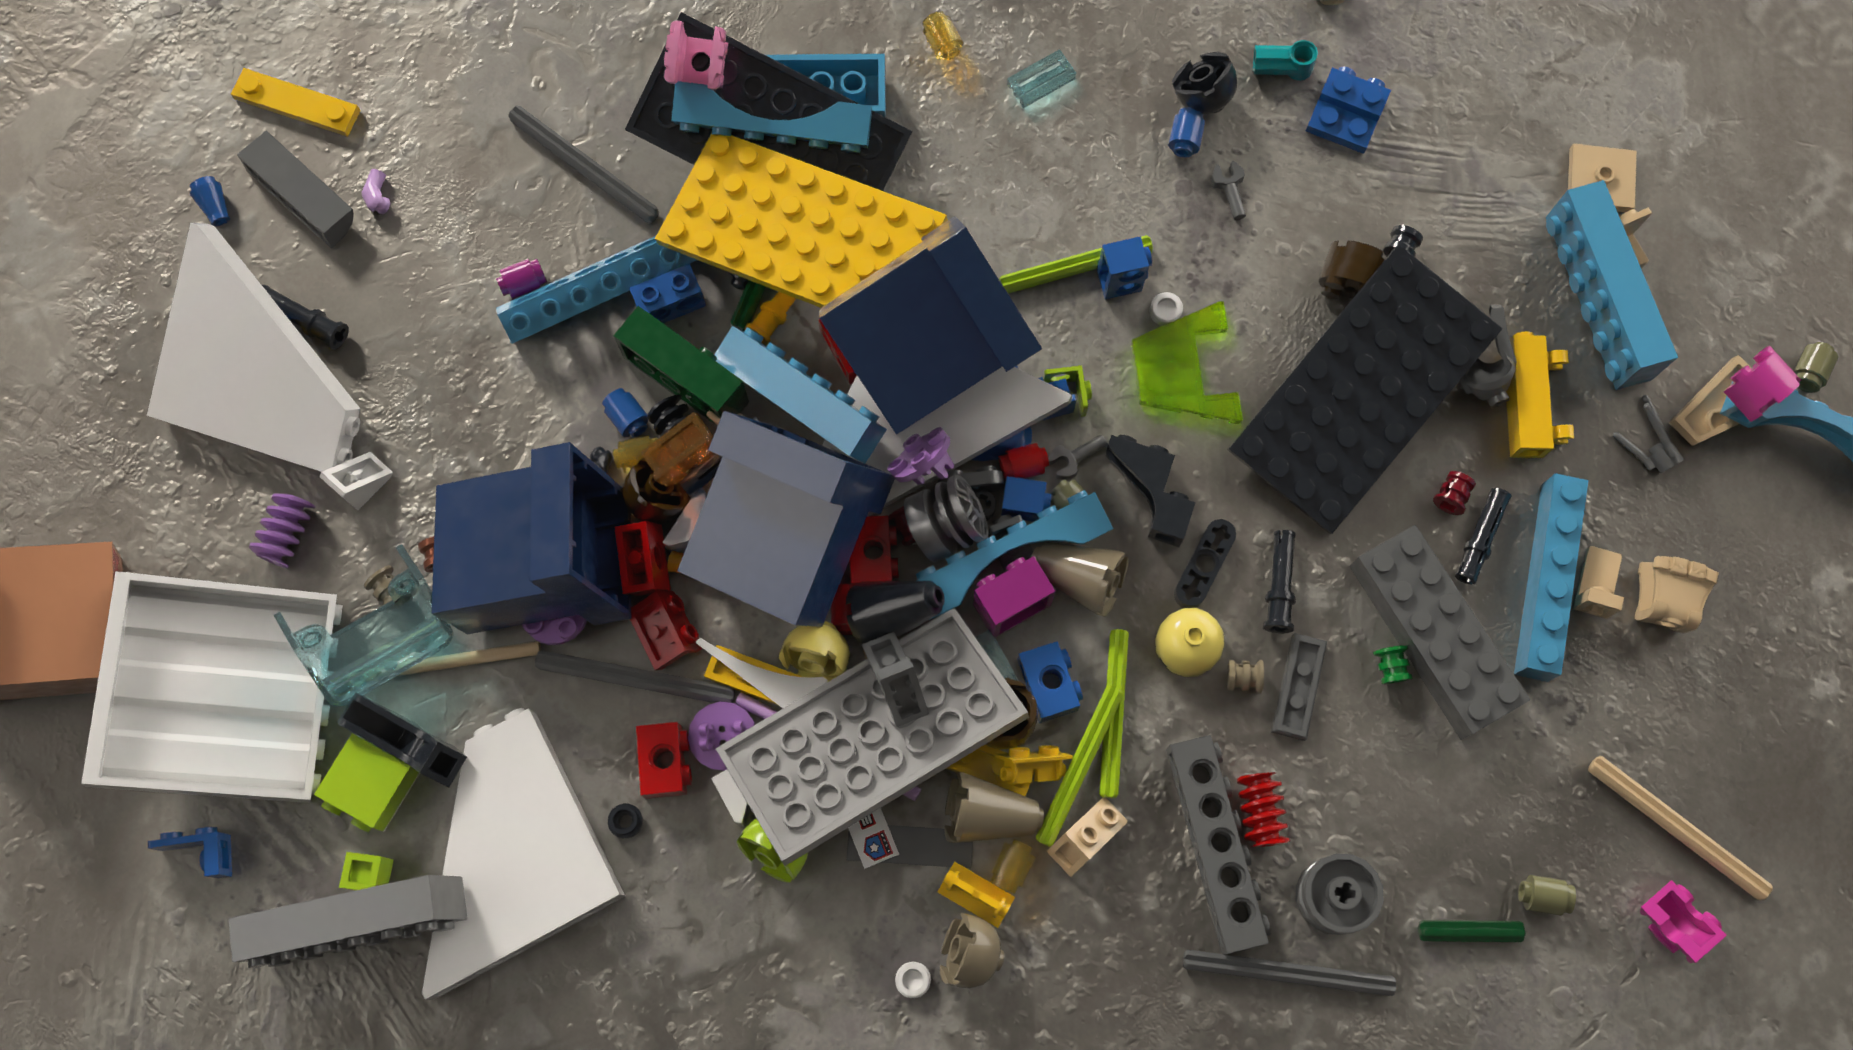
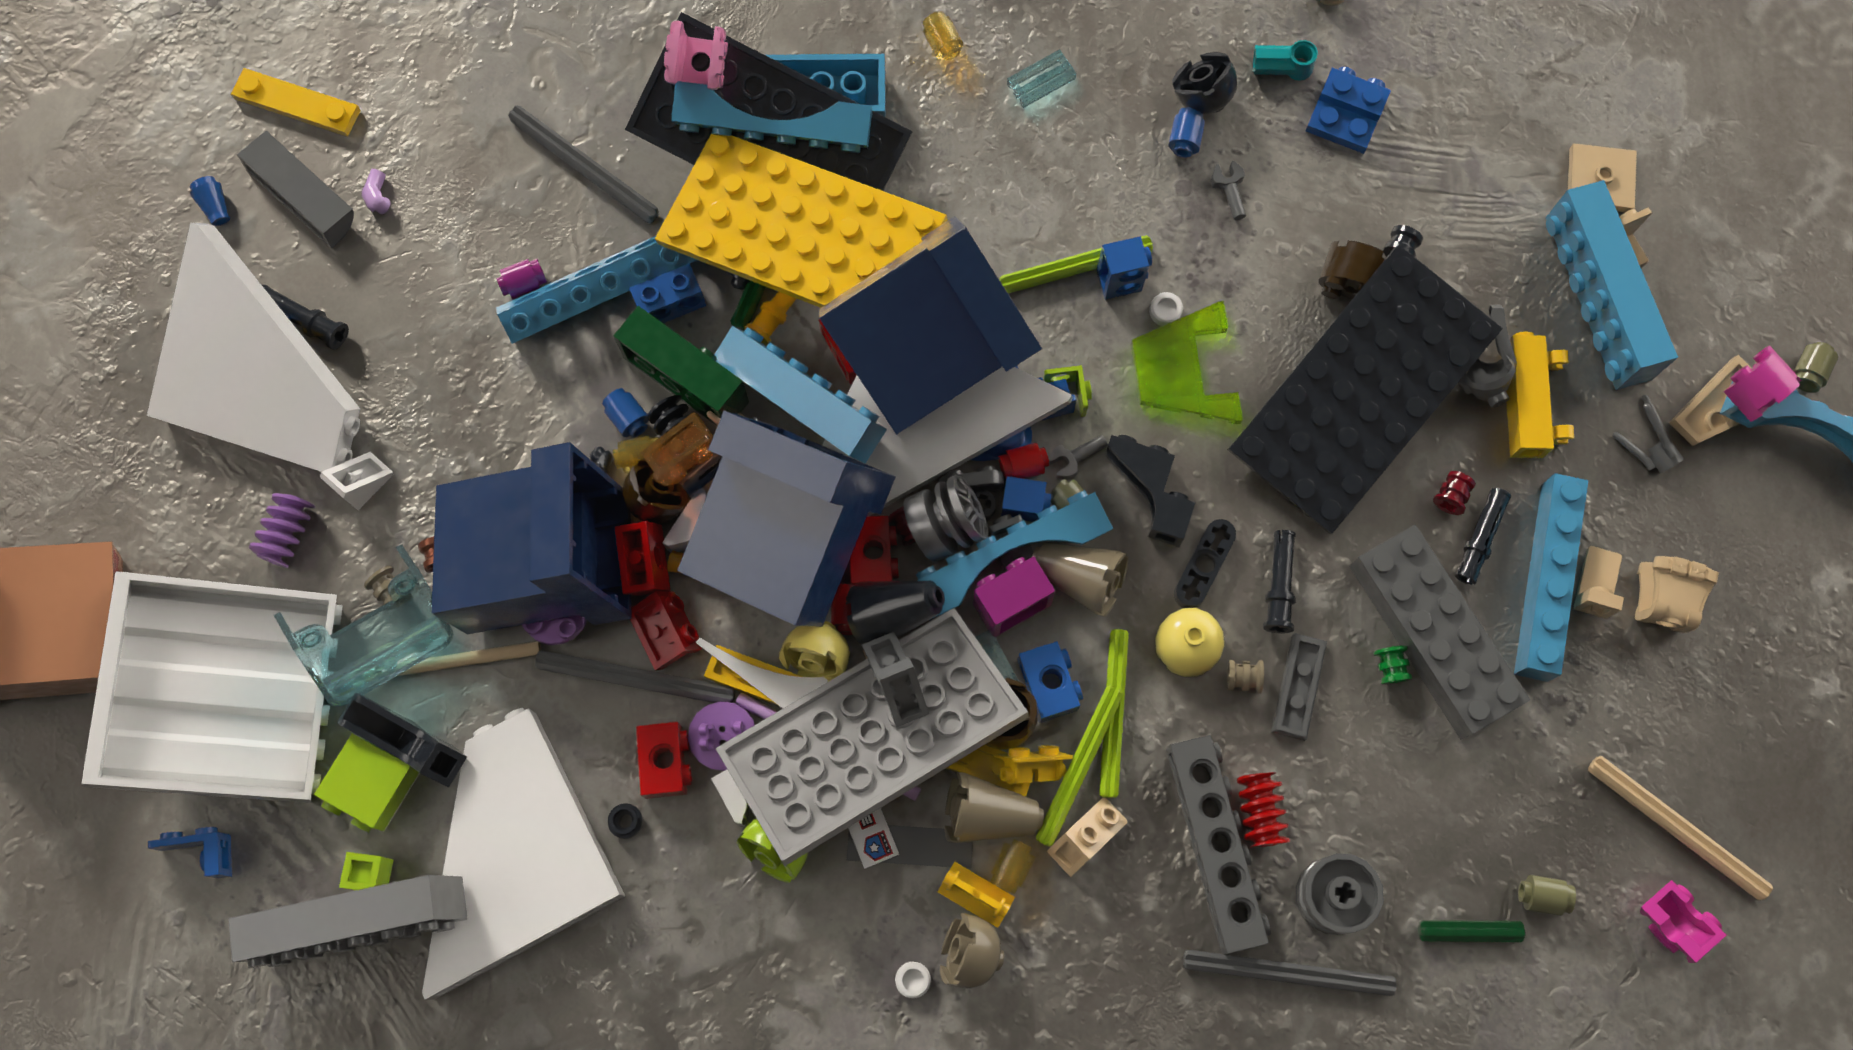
(922, 456): medium lavender plate -> none

